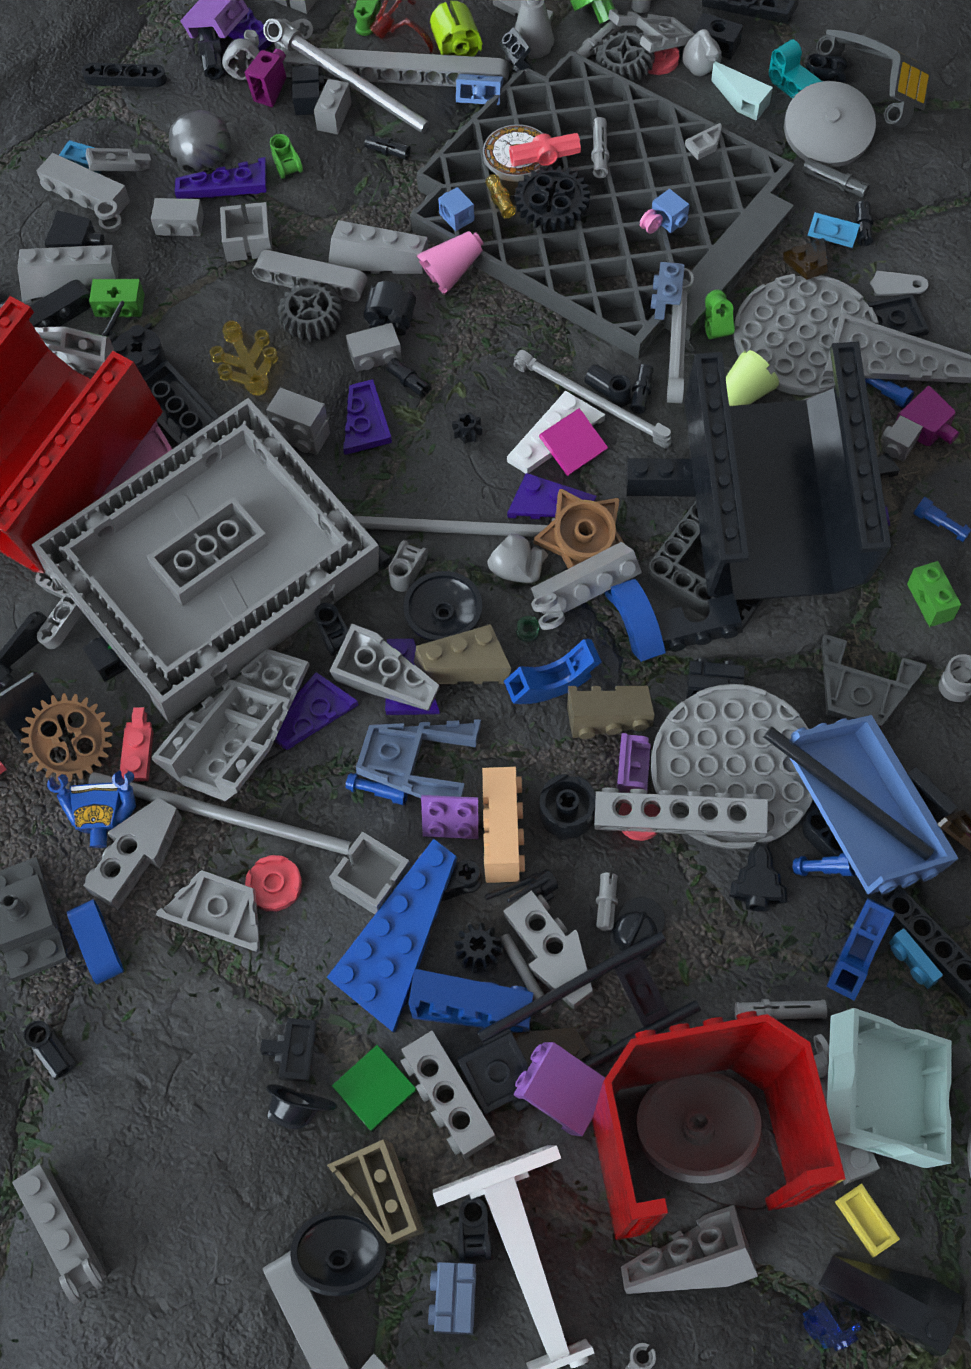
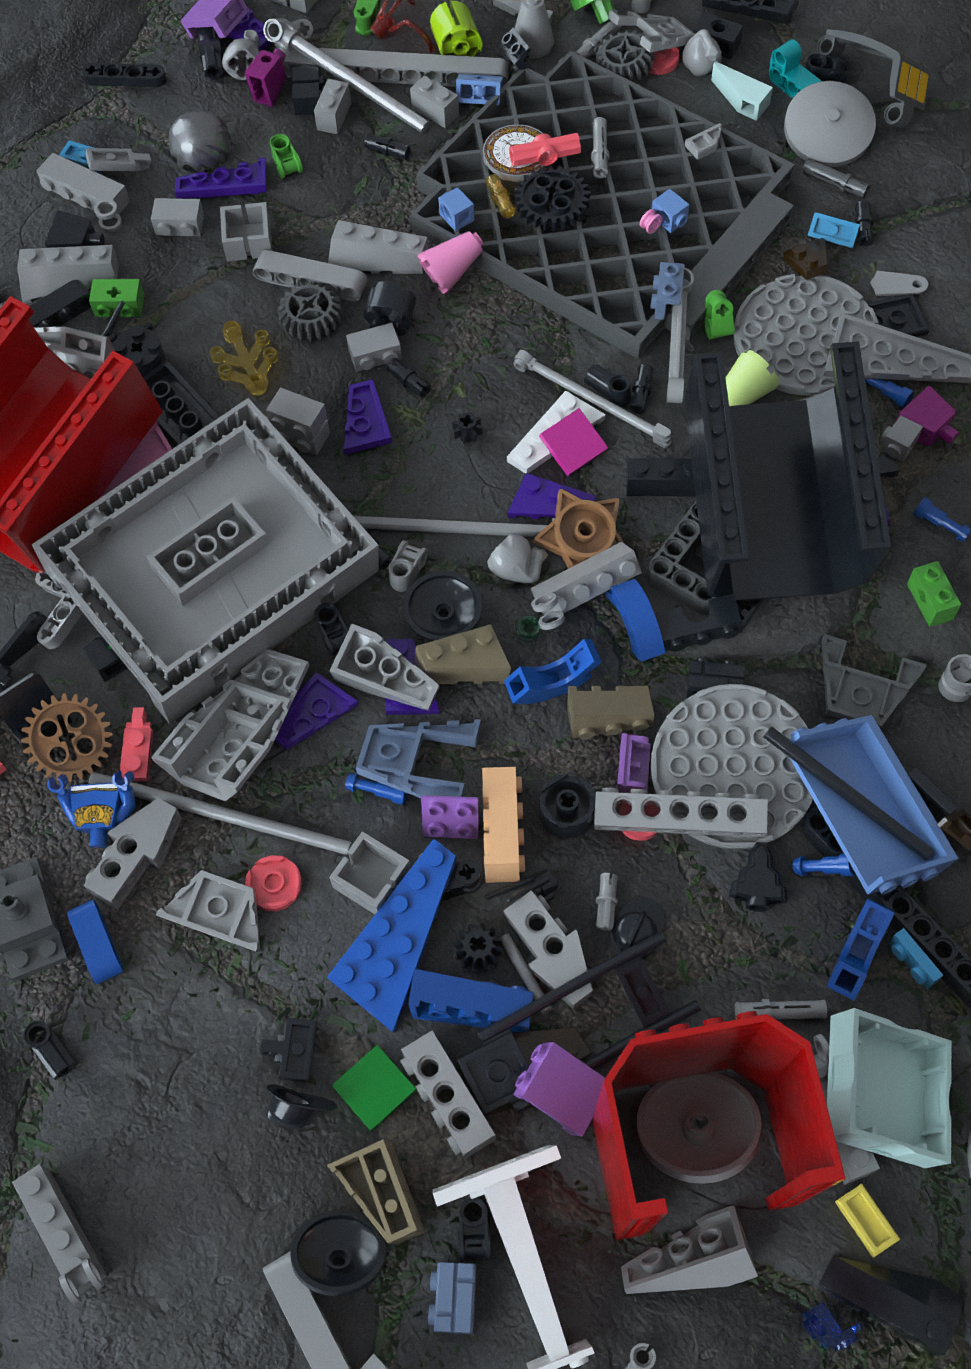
(434, 101): none -> light grey brick

